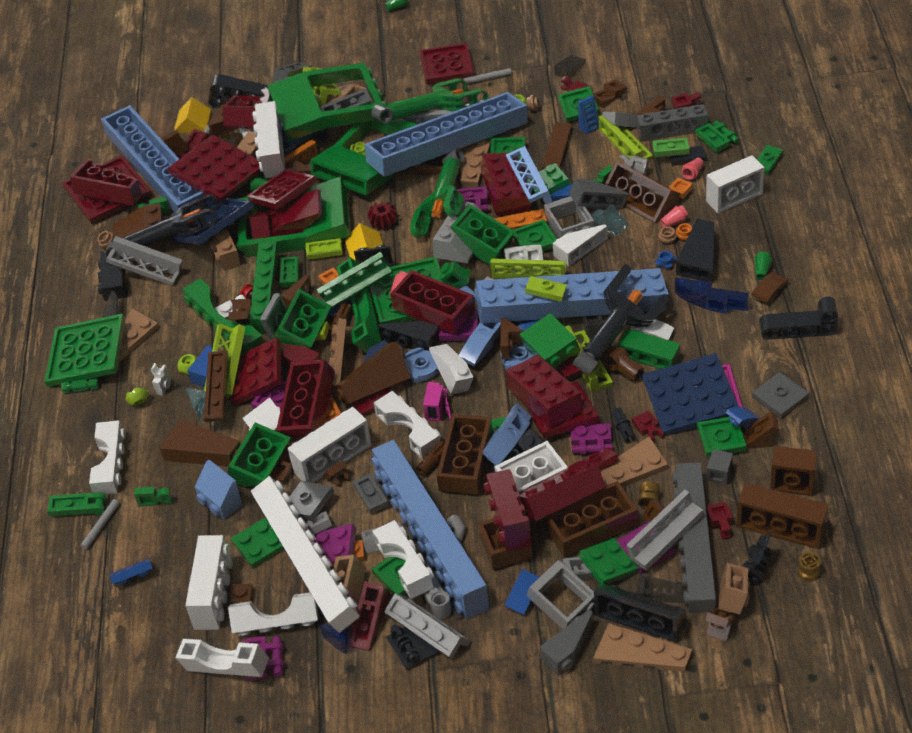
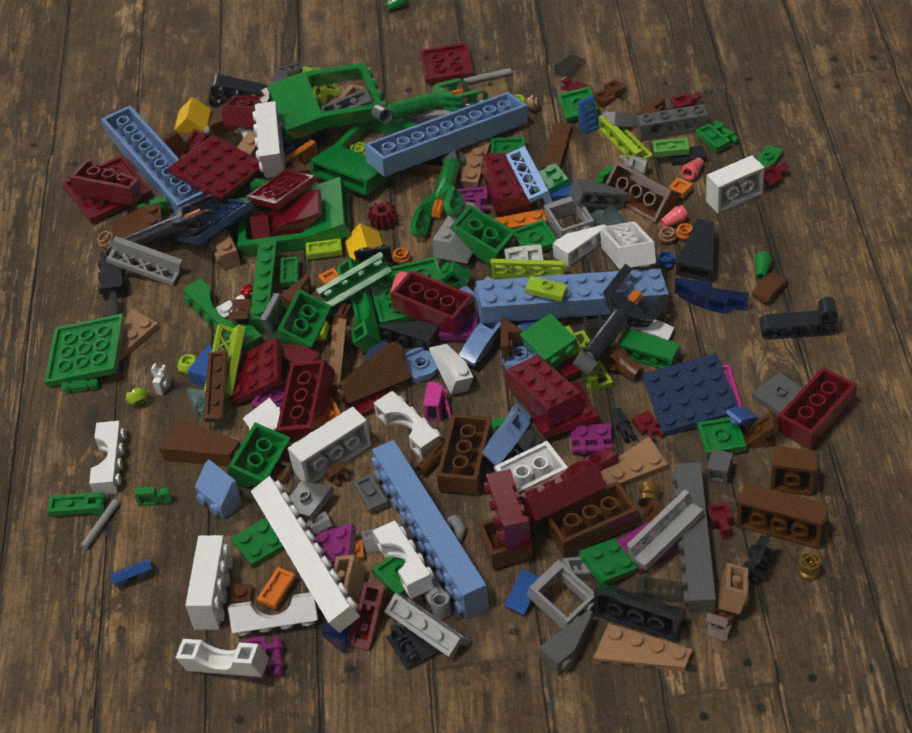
(276, 588): none -> orange plate
(401, 256): none -> orange plate
(628, 245): none -> white brick
(774, 174): none -> dark red plate
(816, 407): none -> dark red brick

